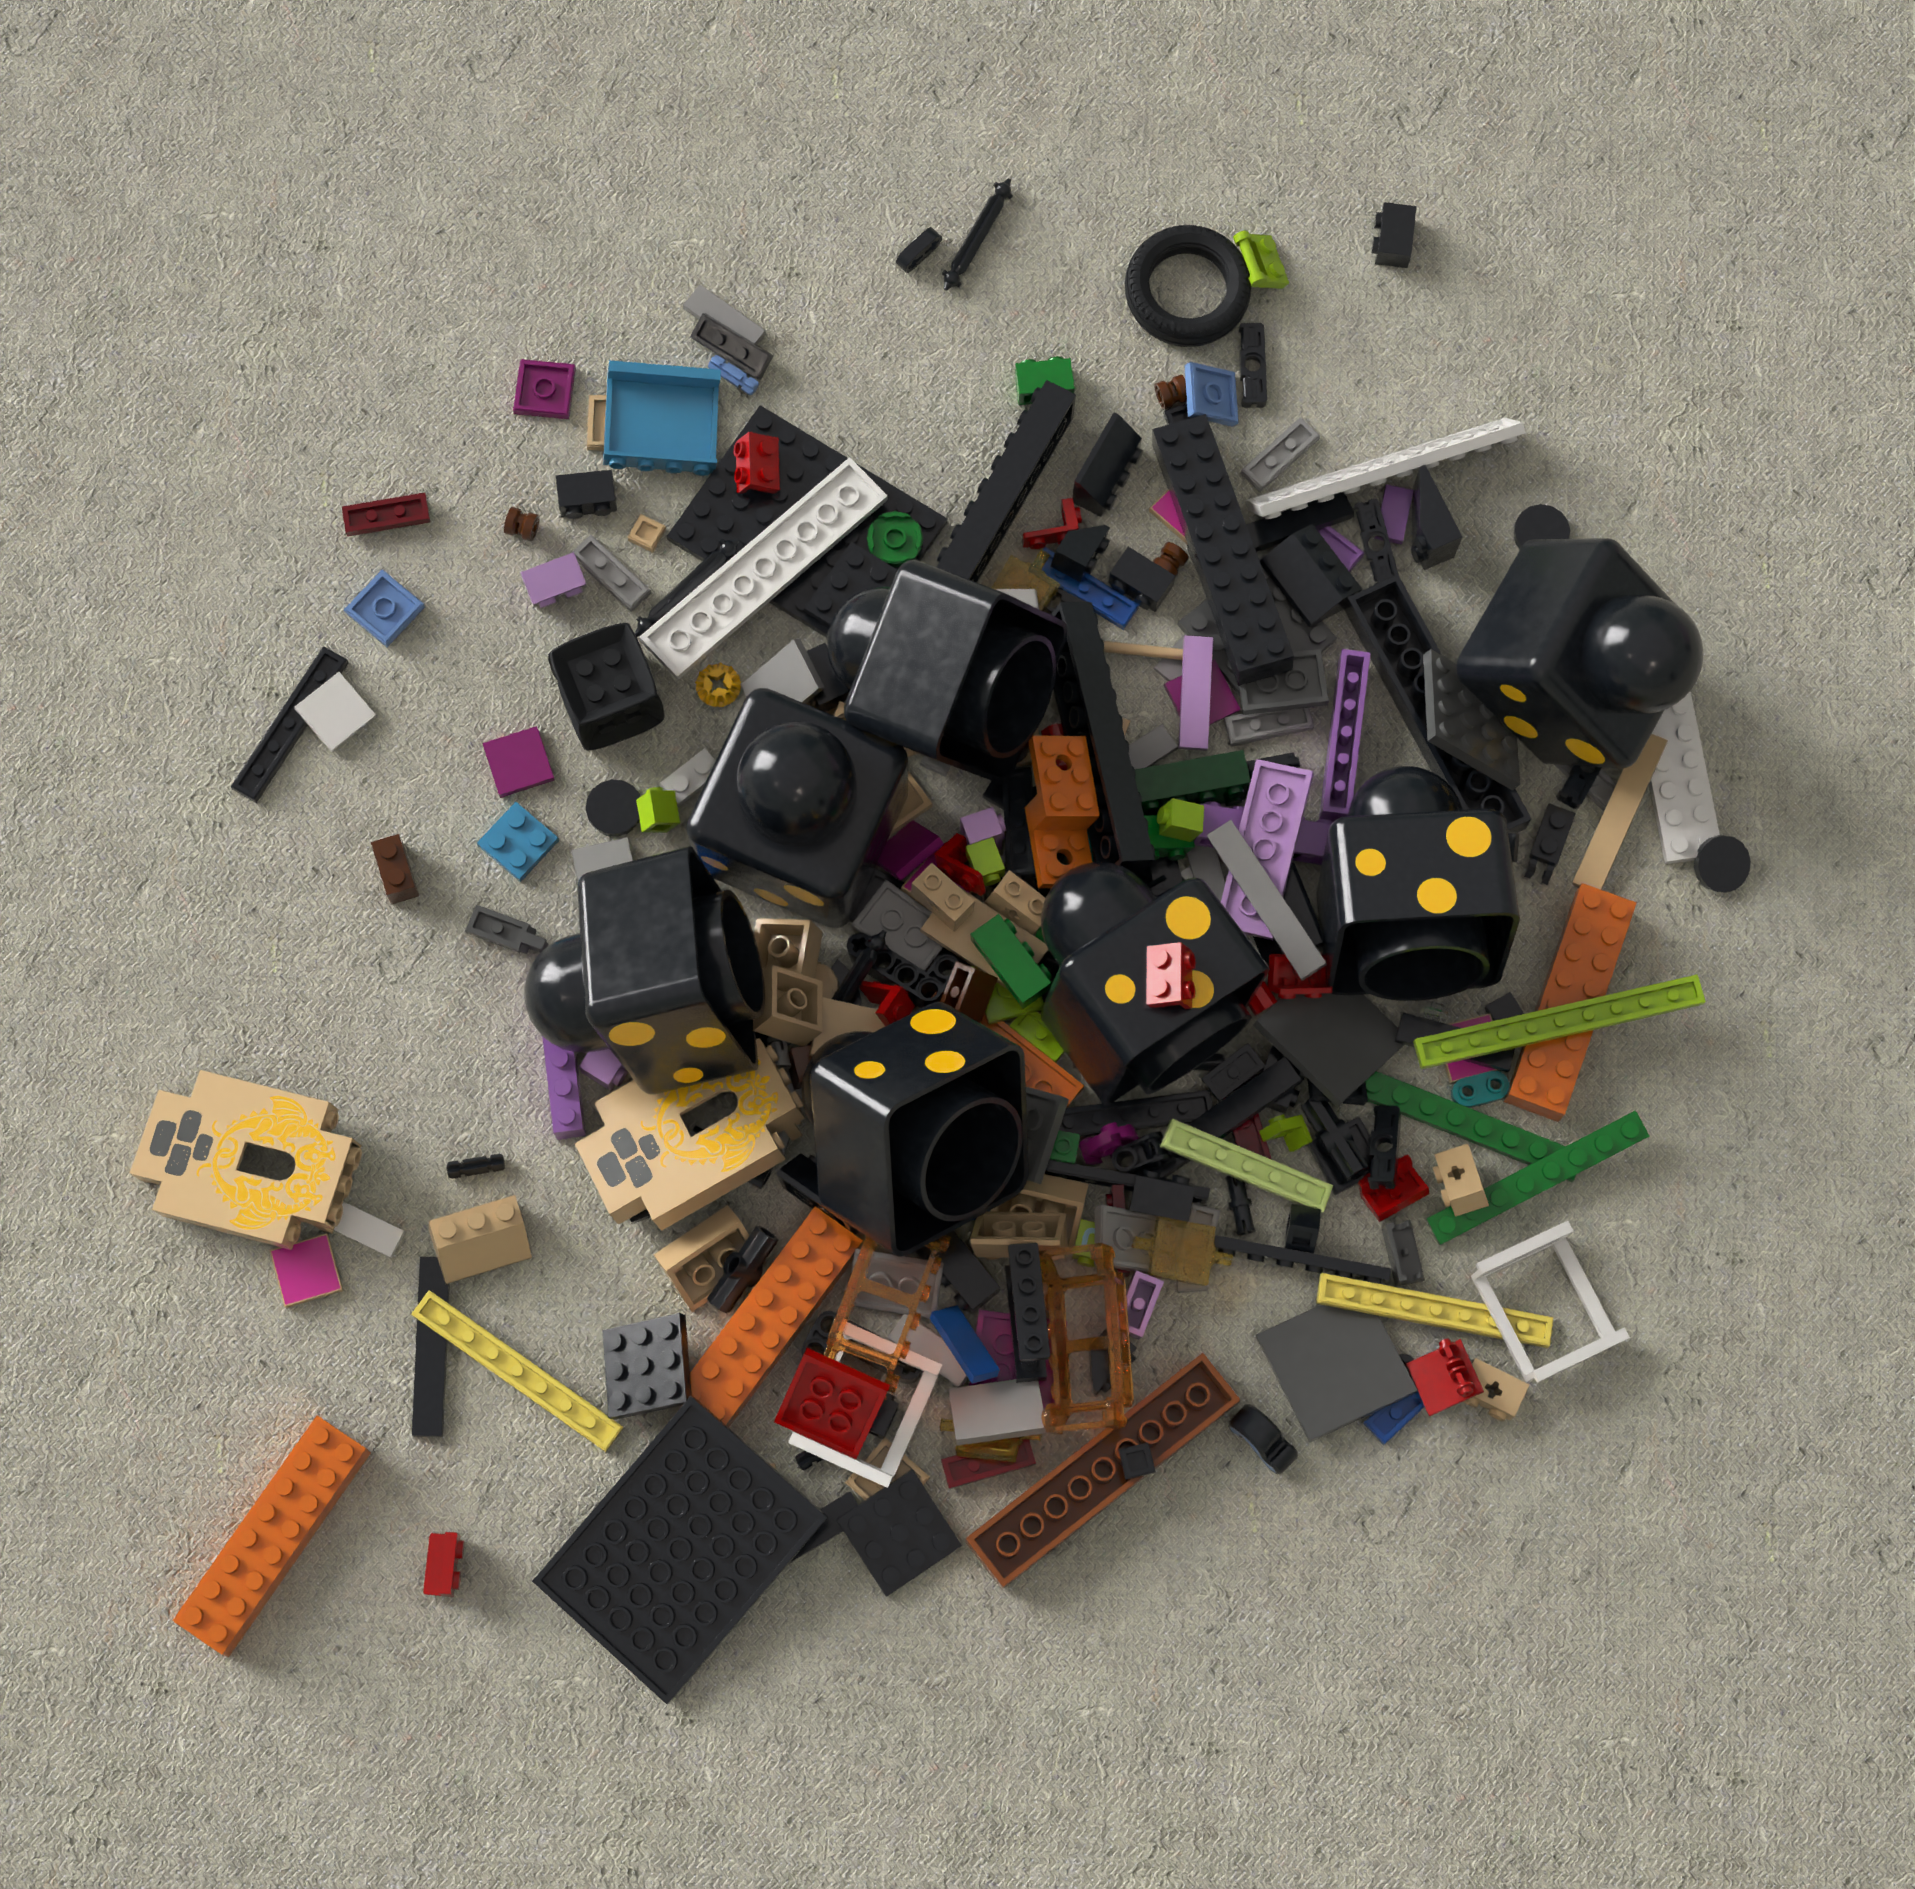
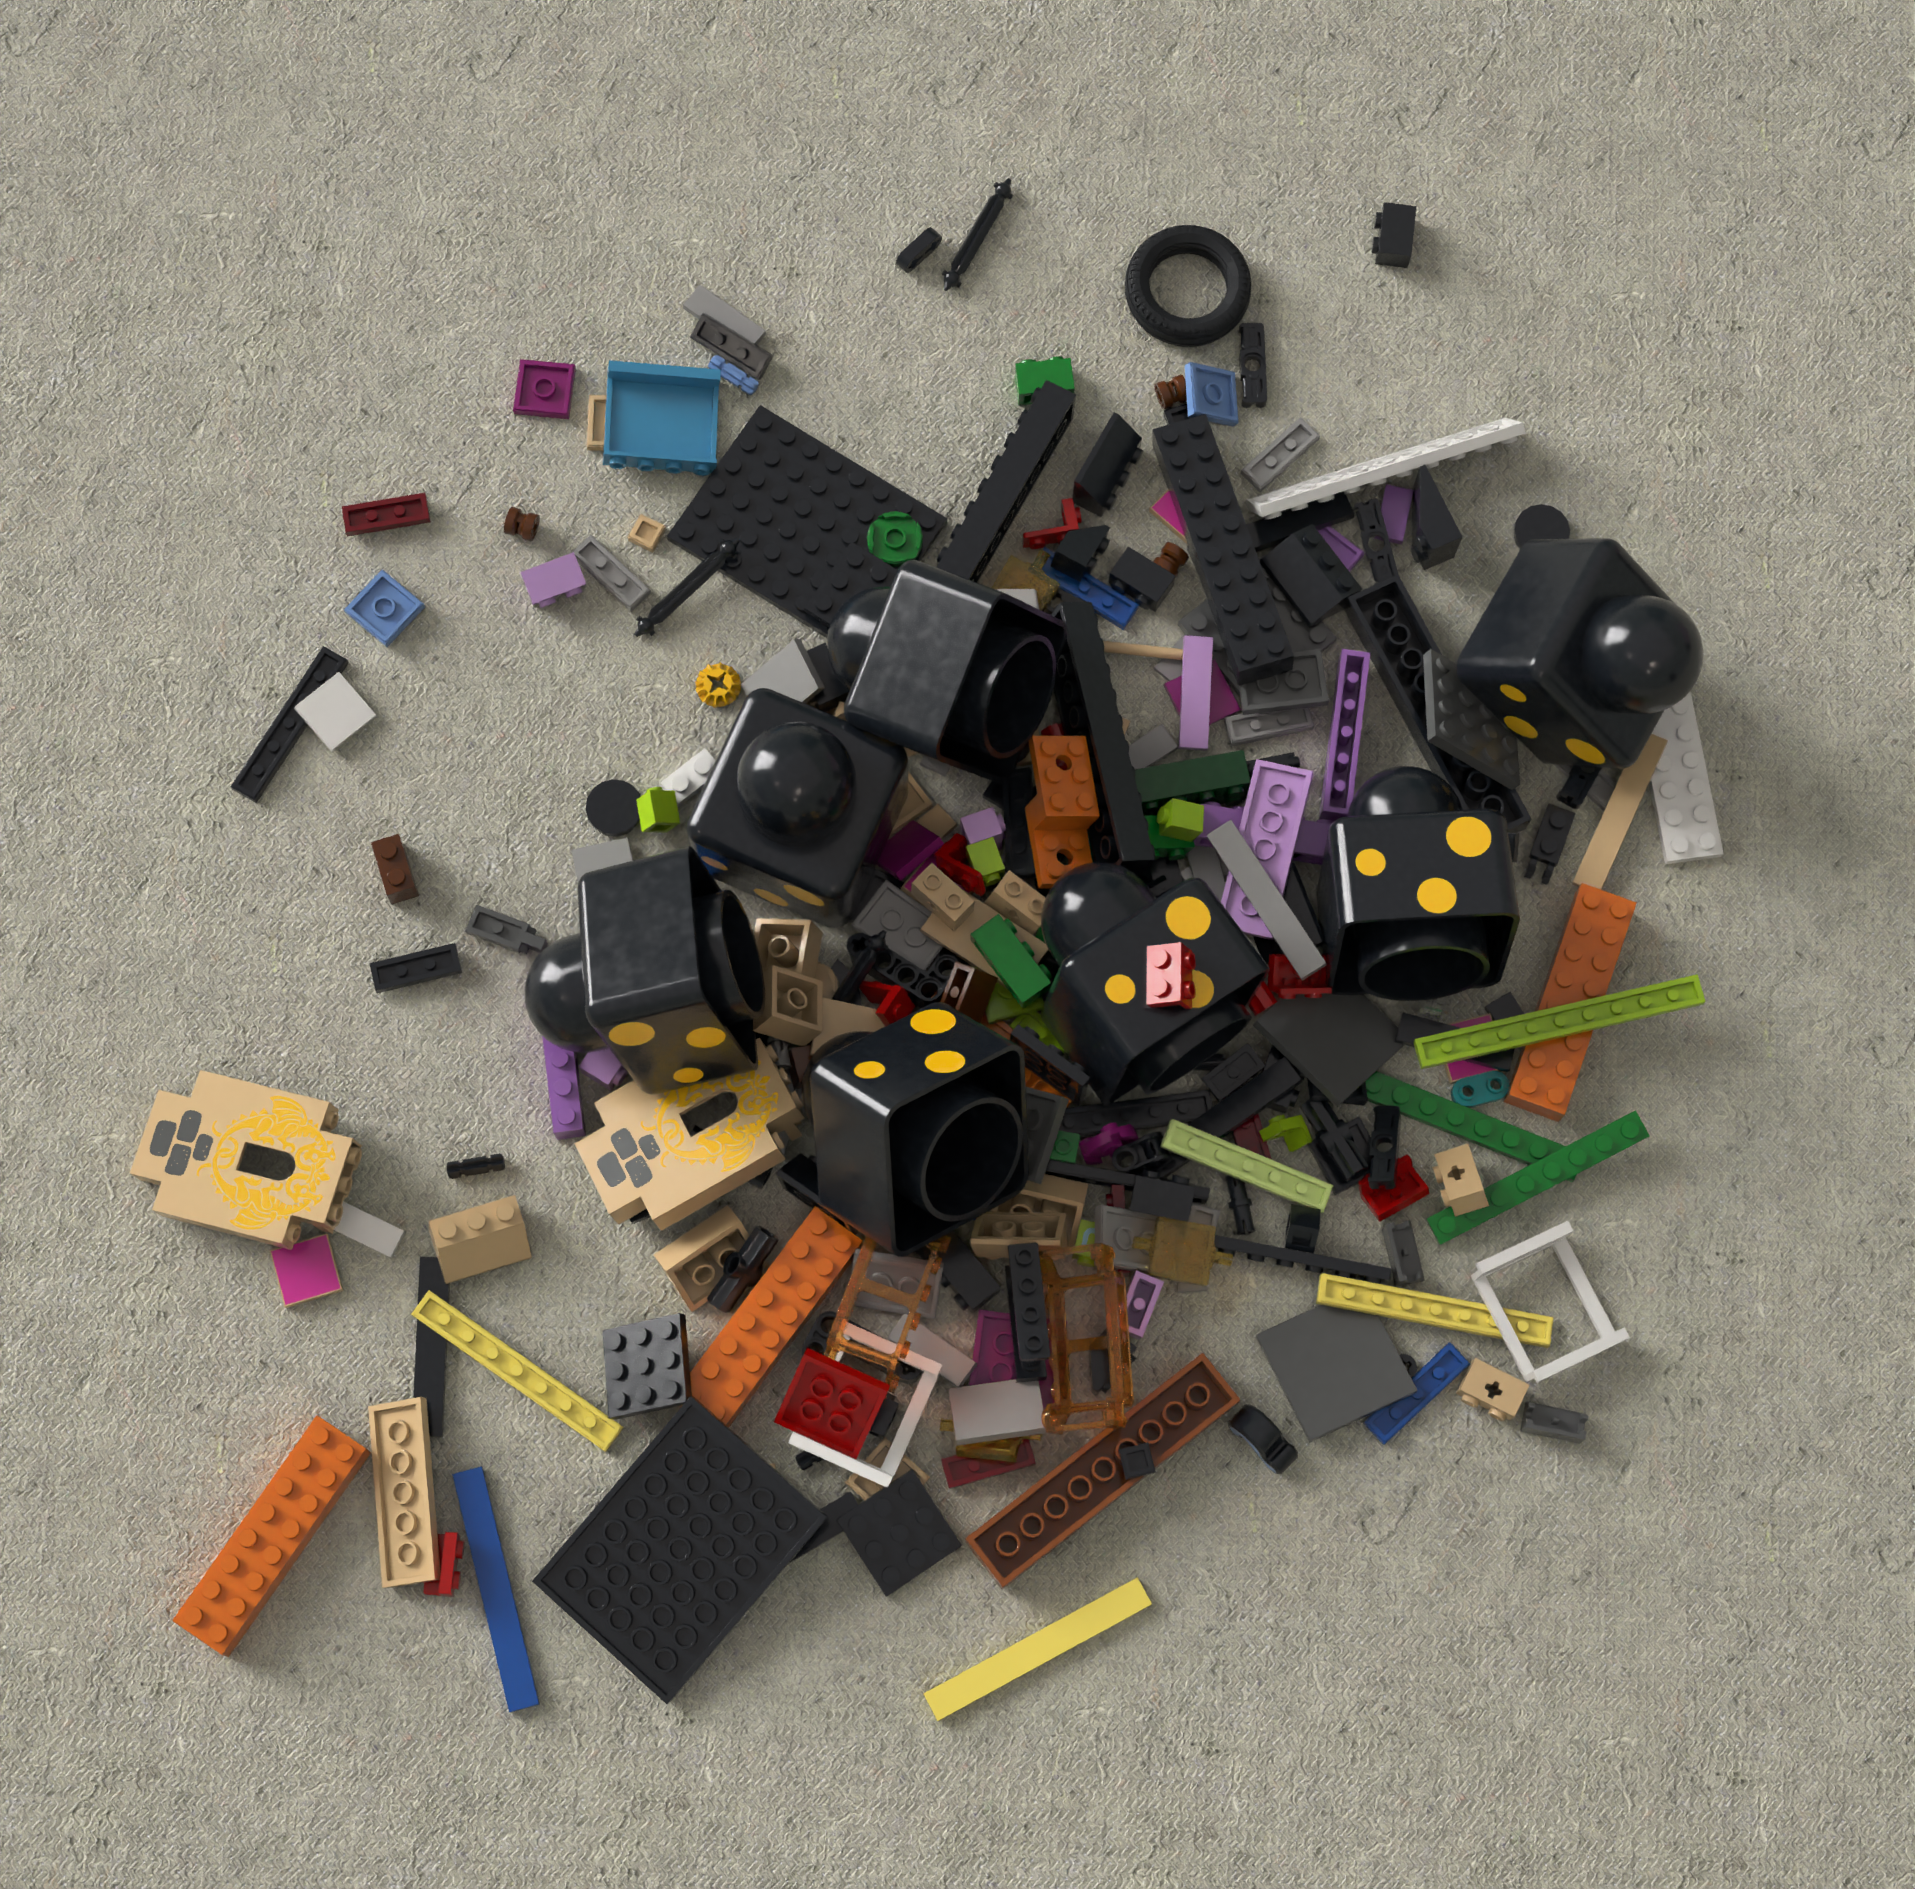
(404, 1492): none -> tan plate
(415, 968): none -> black plate
(496, 1589): none -> blue tile
(518, 762): magenta tile -> none
(518, 841): dark azure plate -> none
(586, 494): black brick -> none
(606, 686): black piece -> none
(757, 463): red bracket -> none
(763, 568): white plate -> none
(938, 821): none -> tan tile
(964, 1344): blue tile -> none
(1037, 1649): none -> light yellow tile
(1050, 1066): none -> black plate
(1261, 260): lime plate -> none
(1445, 1377): red hinge -> none
(1554, 1422): none -> dark grey hinge
(1722, 863): black tile -> none

